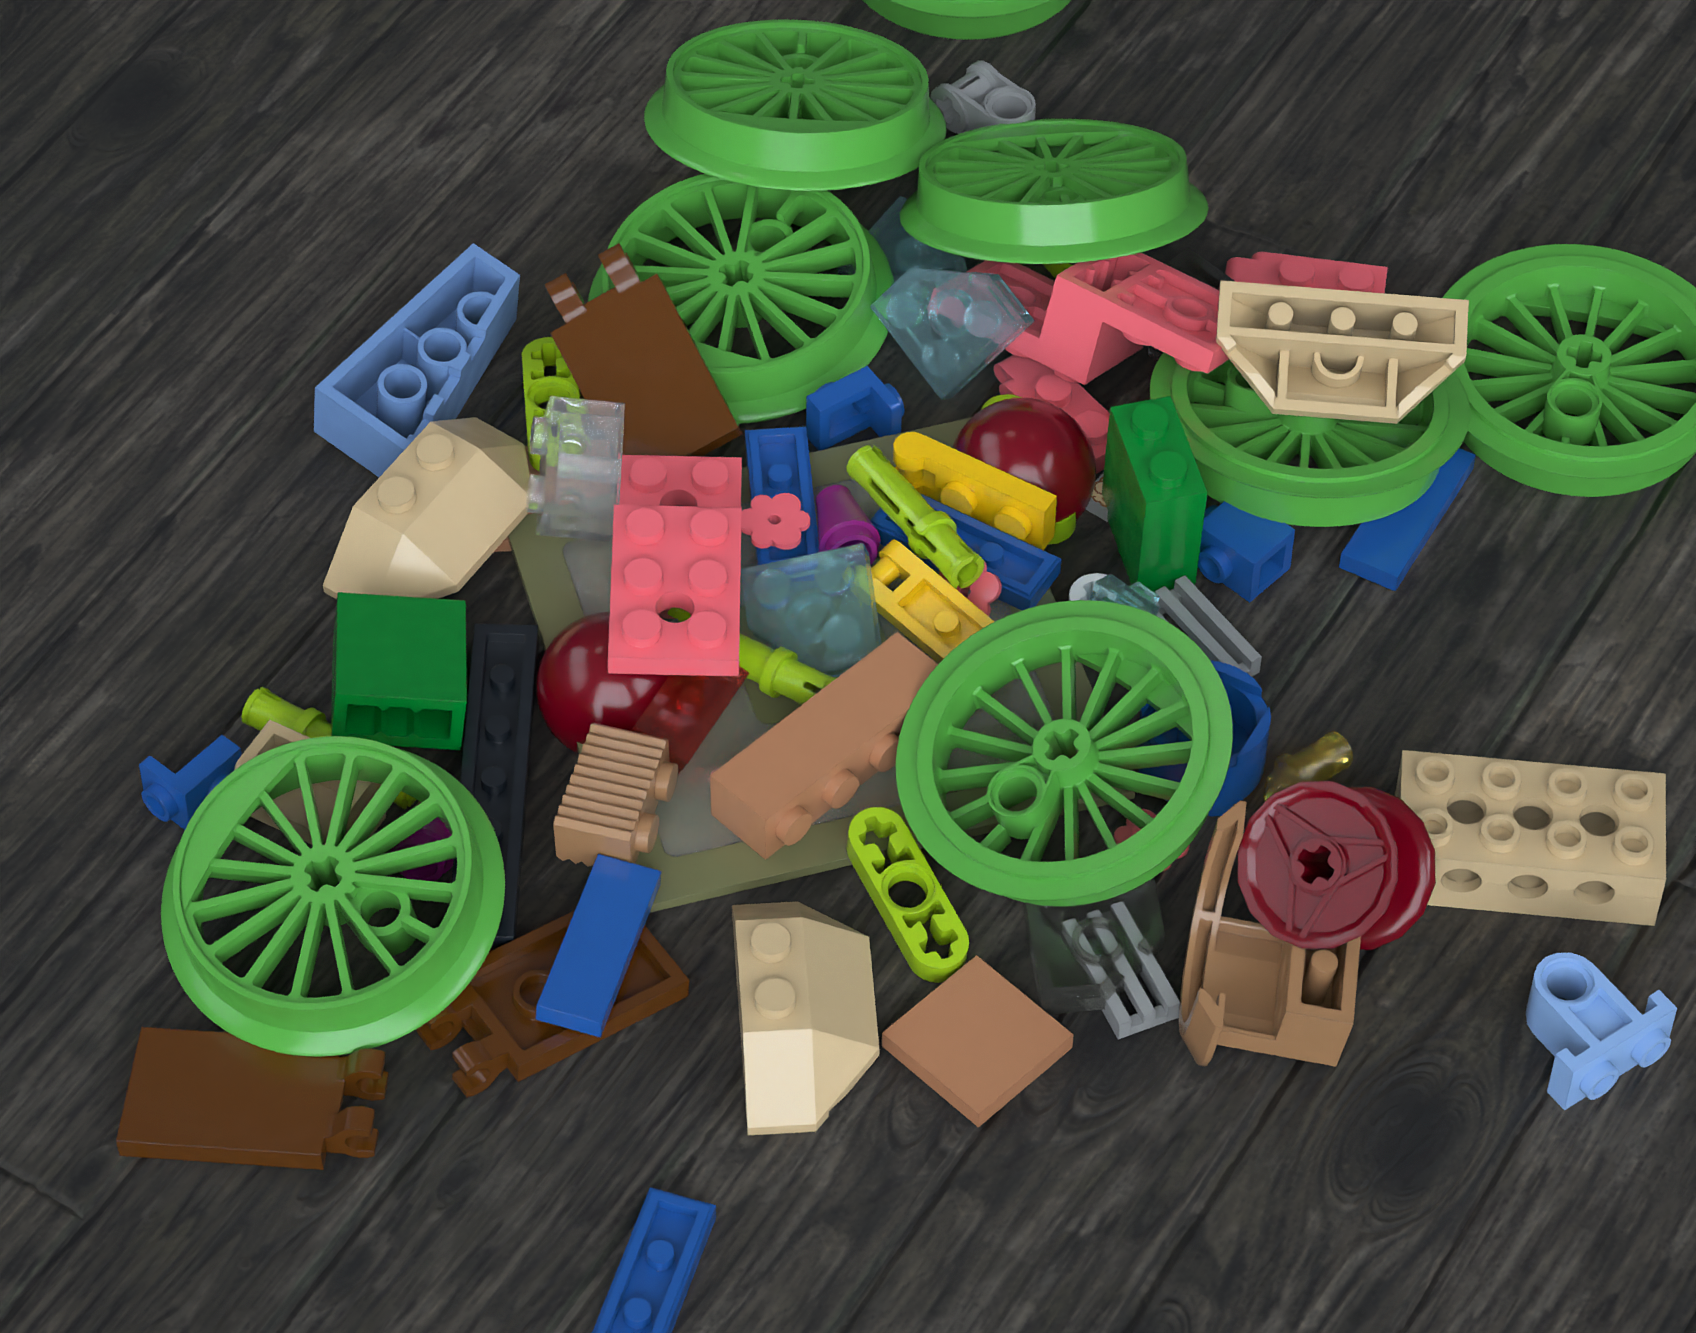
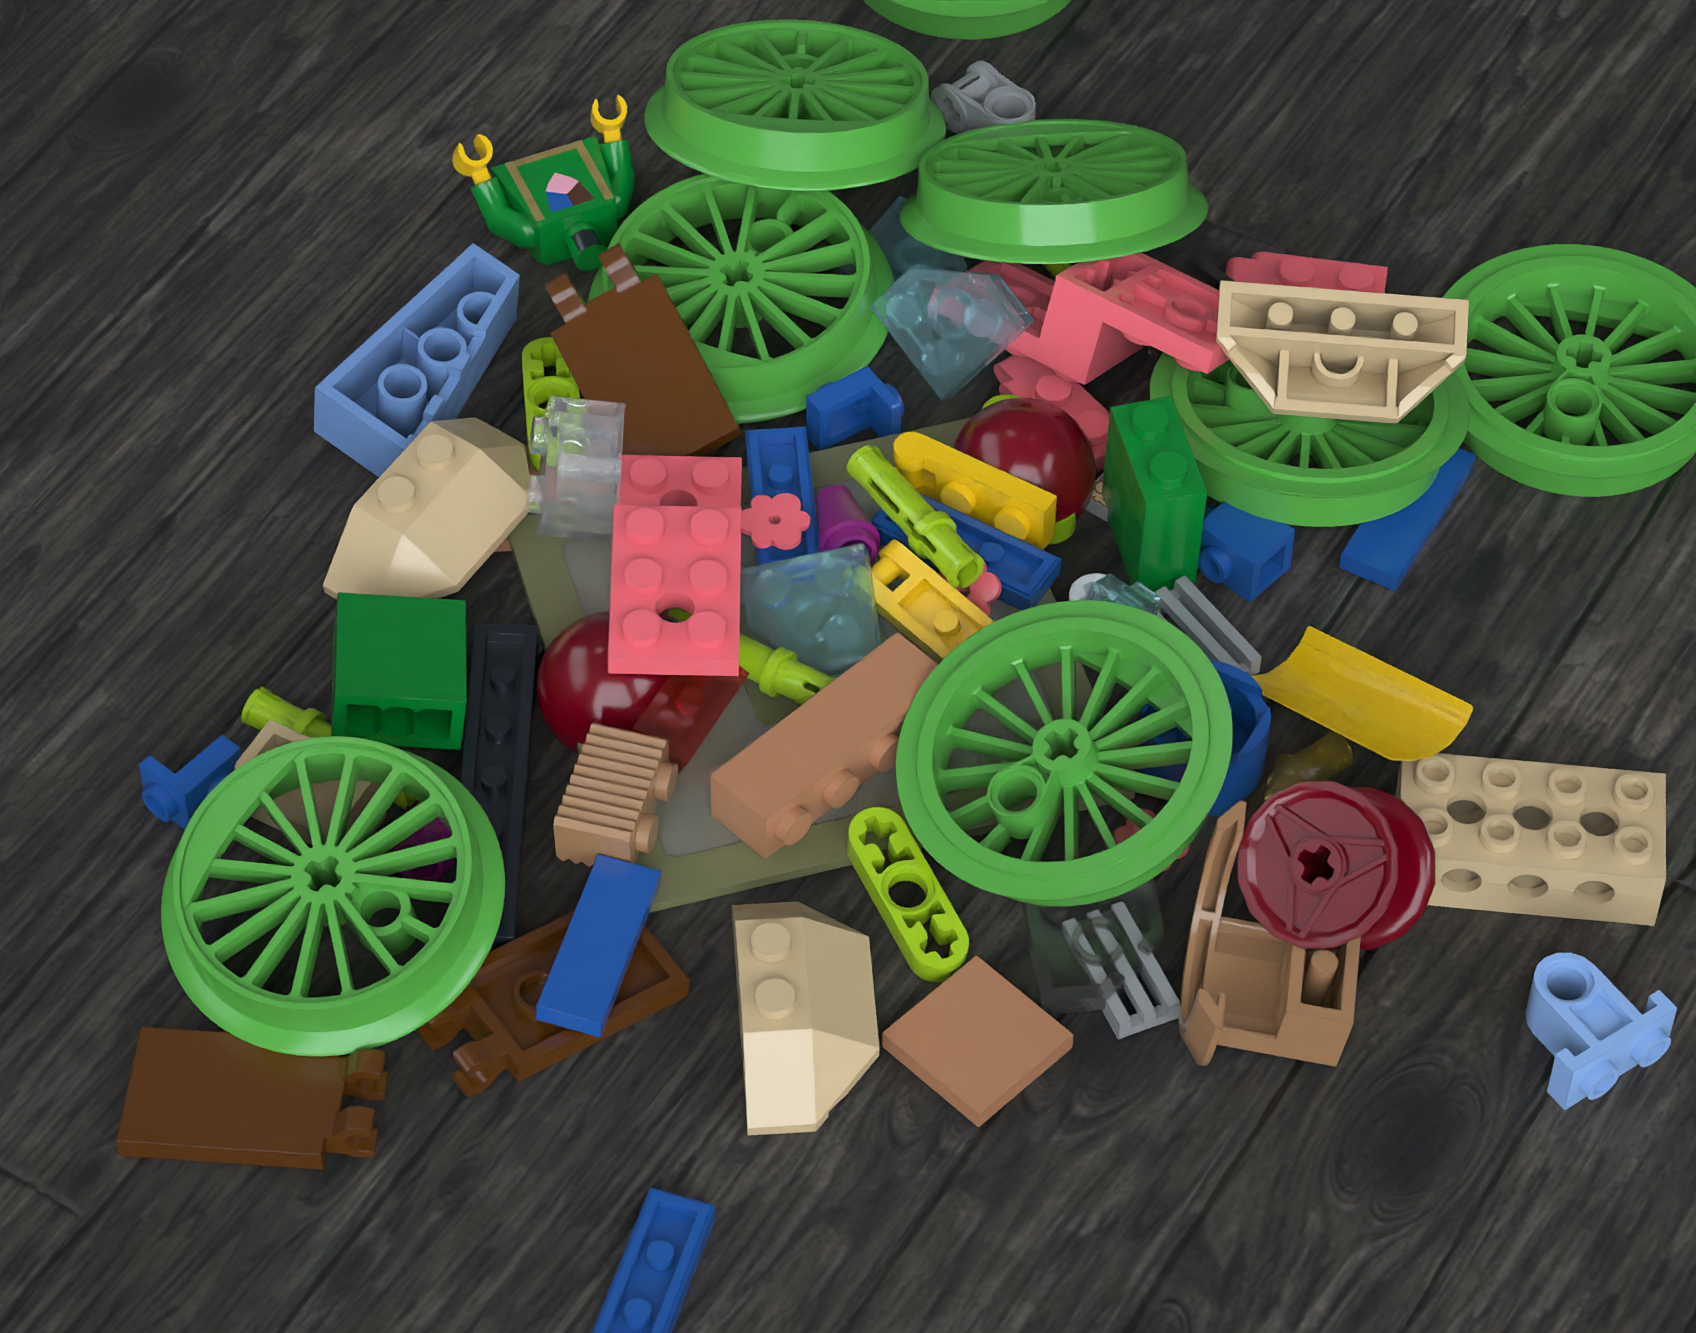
(558, 199): none -> green torso
(1365, 699): none -> yellow sticker

